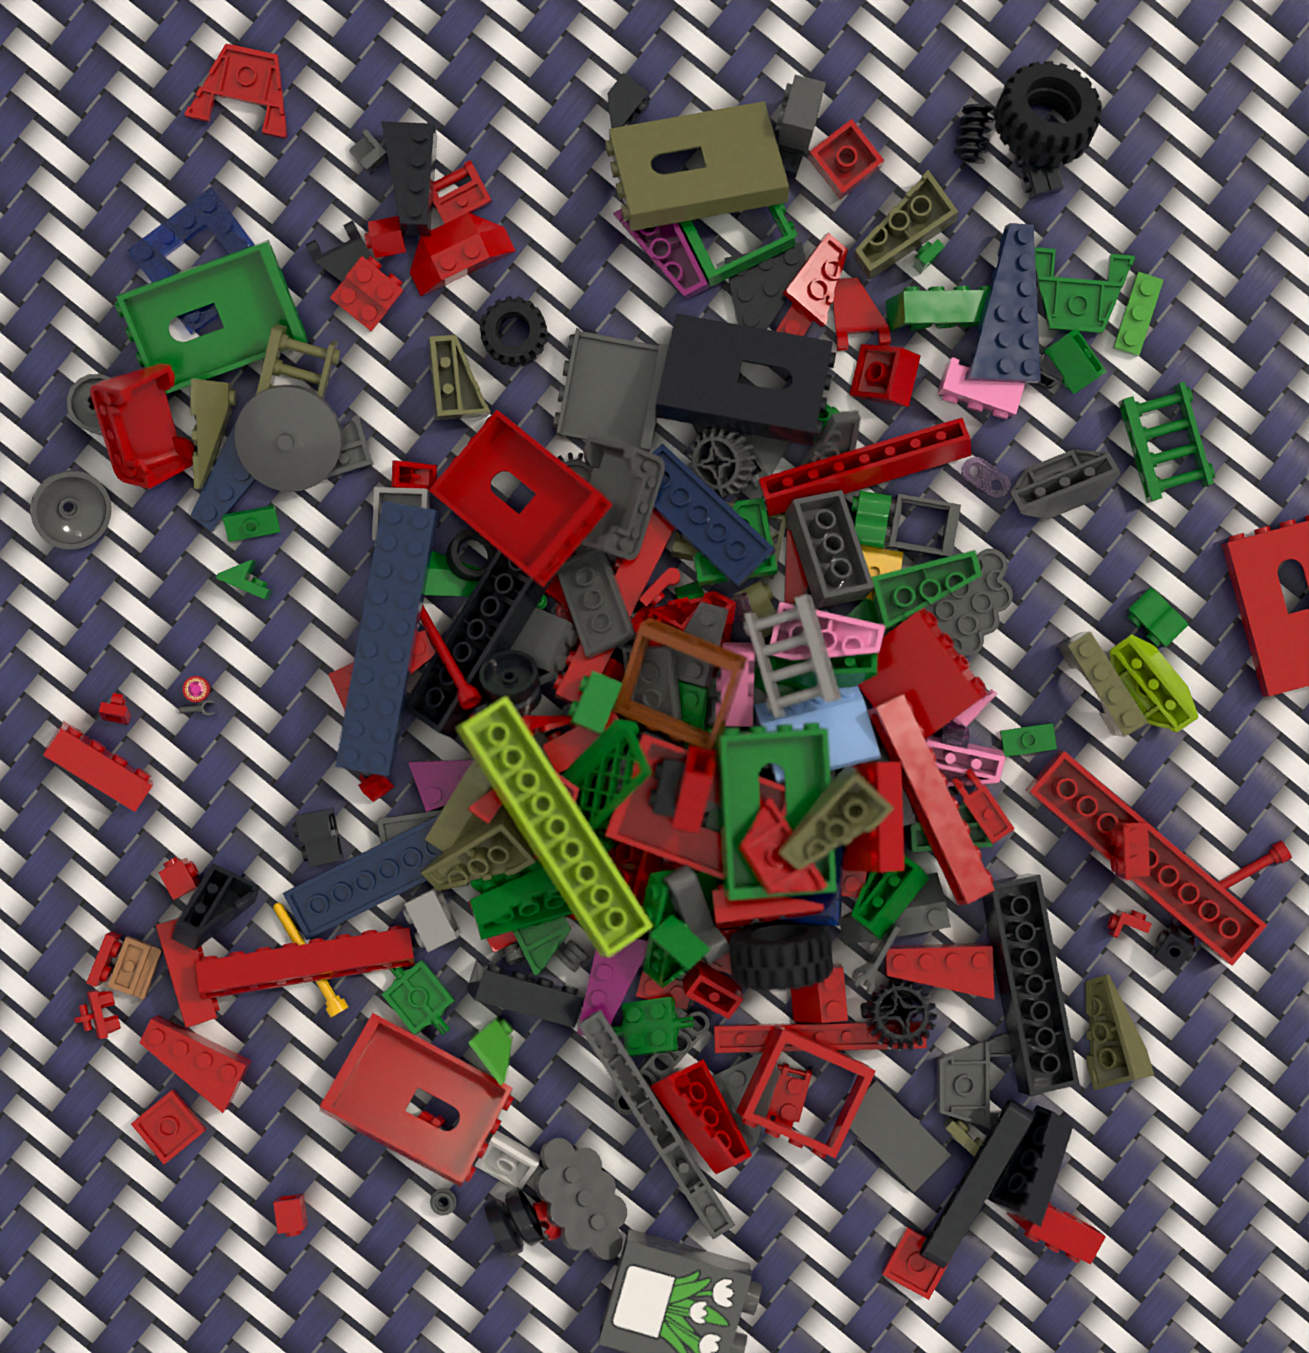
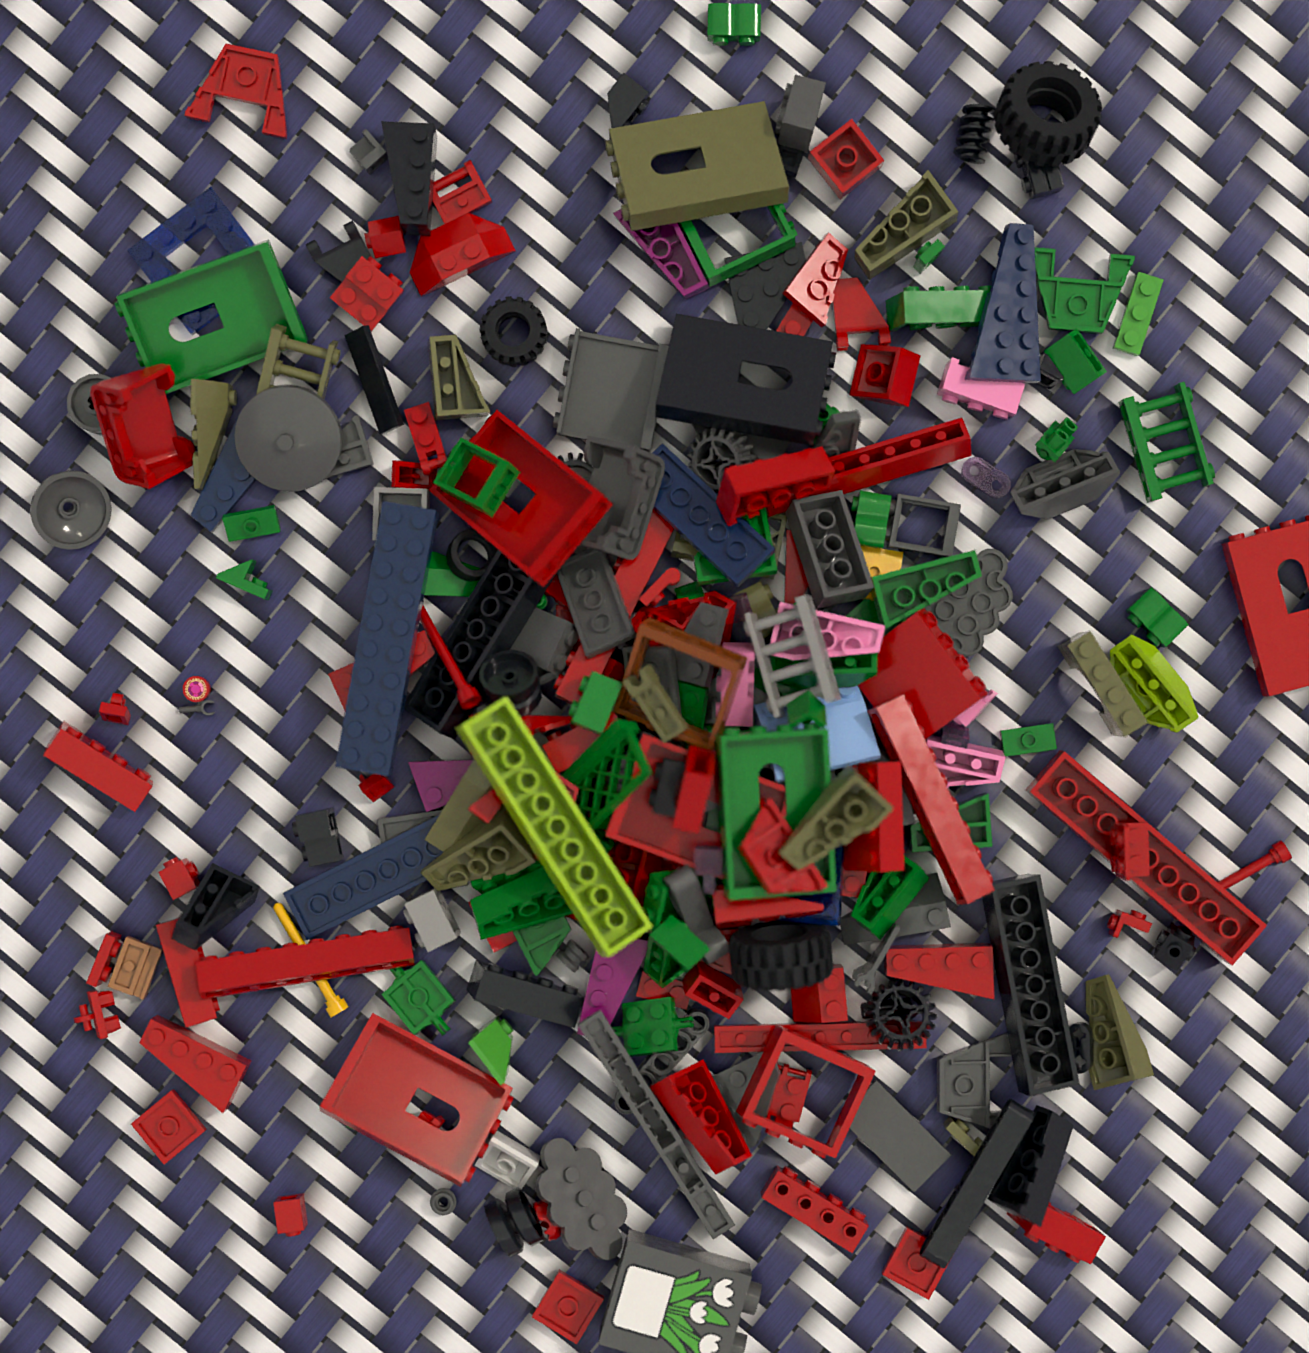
(374, 379): none -> black tile
(426, 437): none -> red plate
(495, 487): none -> green window
(513, 954): dark grey plate -> none
(568, 1306): none -> red plate
(656, 703): none -> olive plate
(709, 864): none -> plate
(734, 23): none -> green brick
(772, 482): none -> red wedge
(806, 709): none -> green panel
(814, 1208): none -> red brick
(984, 808): red hinge -> none
(1056, 439): none -> green hips
(1086, 1045): none -> black beam

